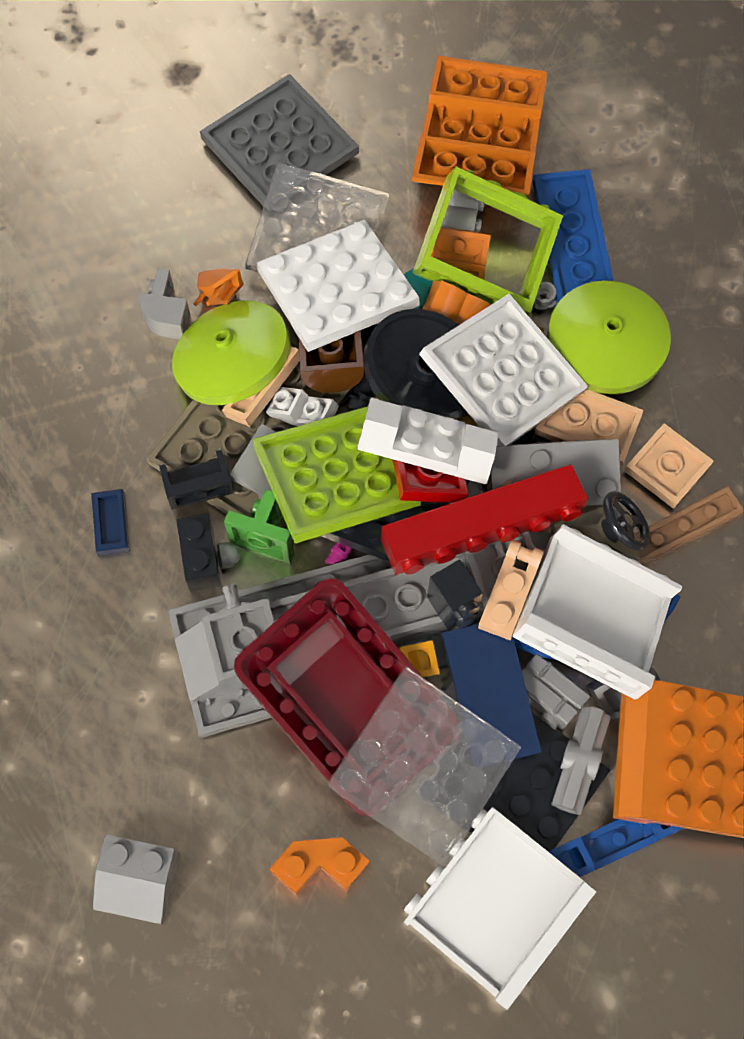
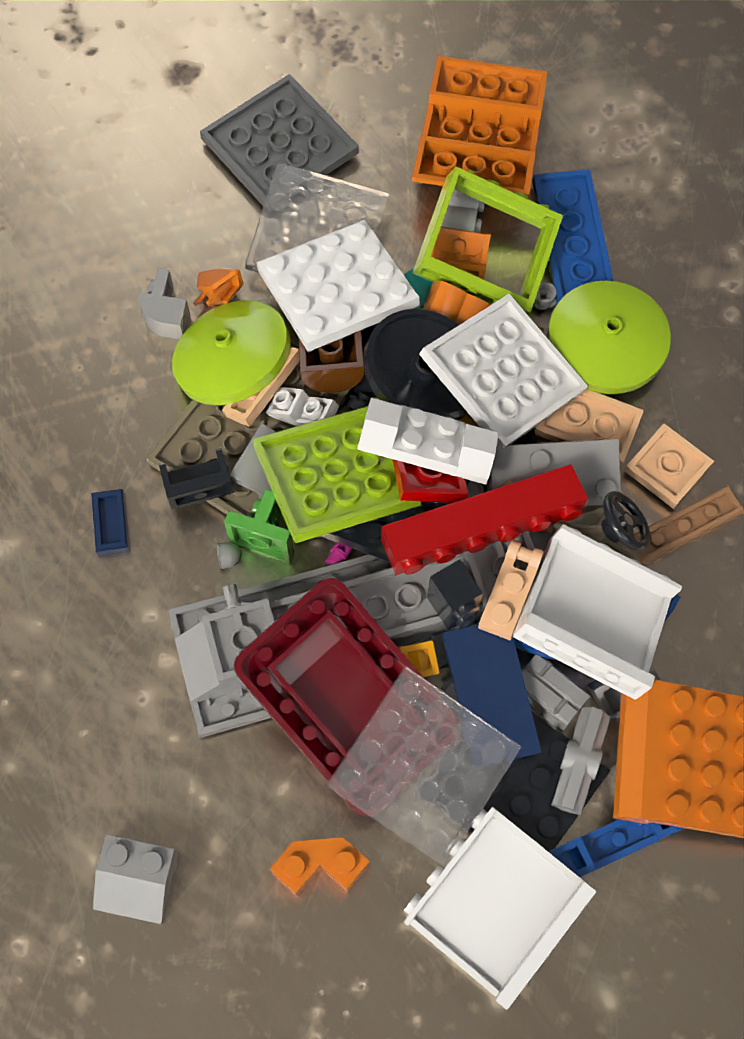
(198, 552): black brick -> none

